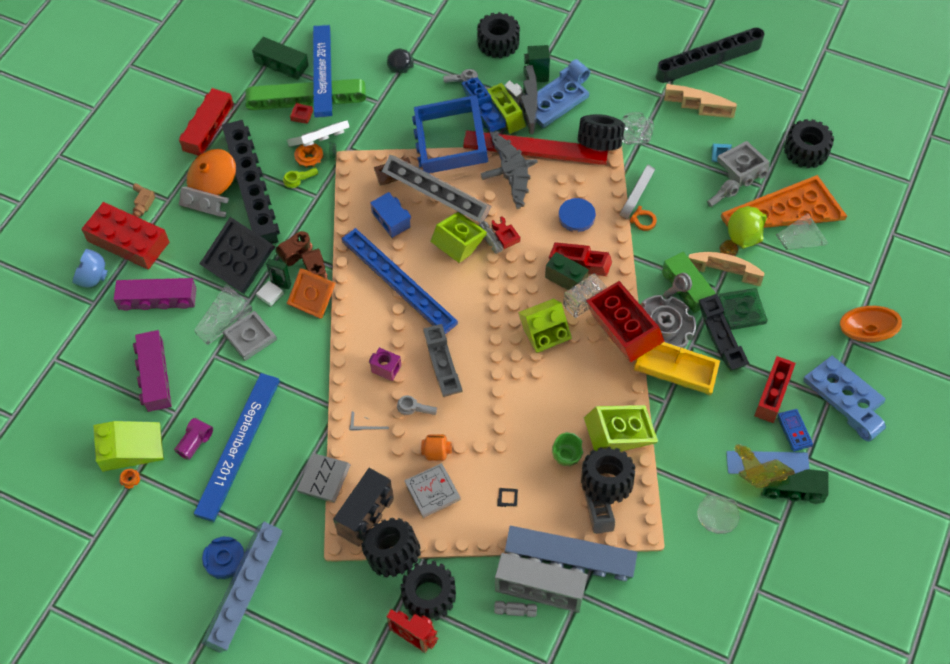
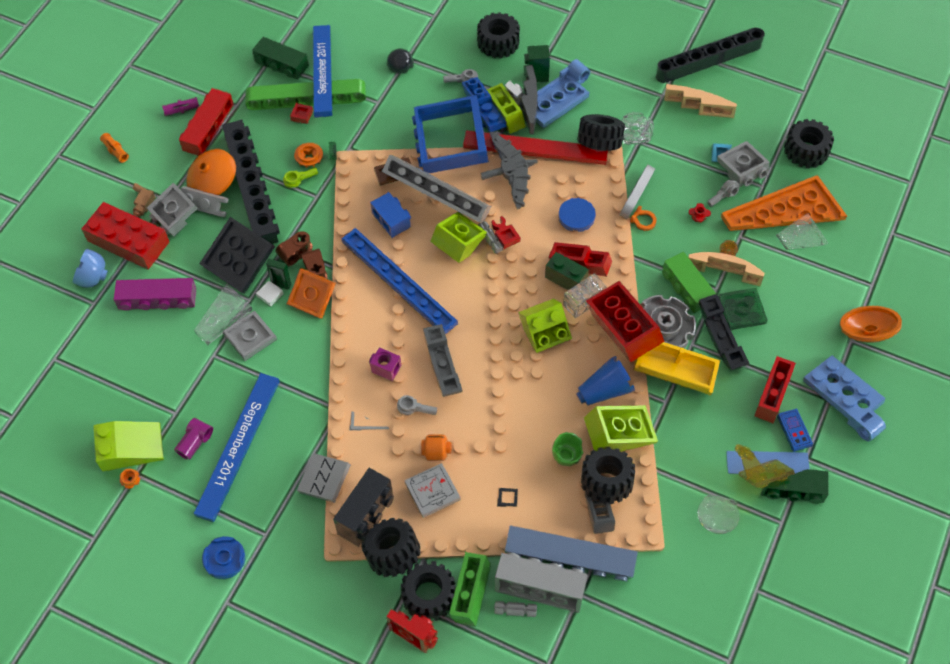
(114, 147): none -> orange pin
(153, 371): magenta brick -> none
(171, 209): none -> light grey plate
(190, 104): none -> magenta pin
(241, 587): sand blue brick -> none
(322, 134): white wing -> none
(470, 589): none -> bright green brick
(606, 383): none -> blue cone
(681, 283): light grey plate -> none
(699, 217): none -> red plate
(746, 226): lime helmet -> none

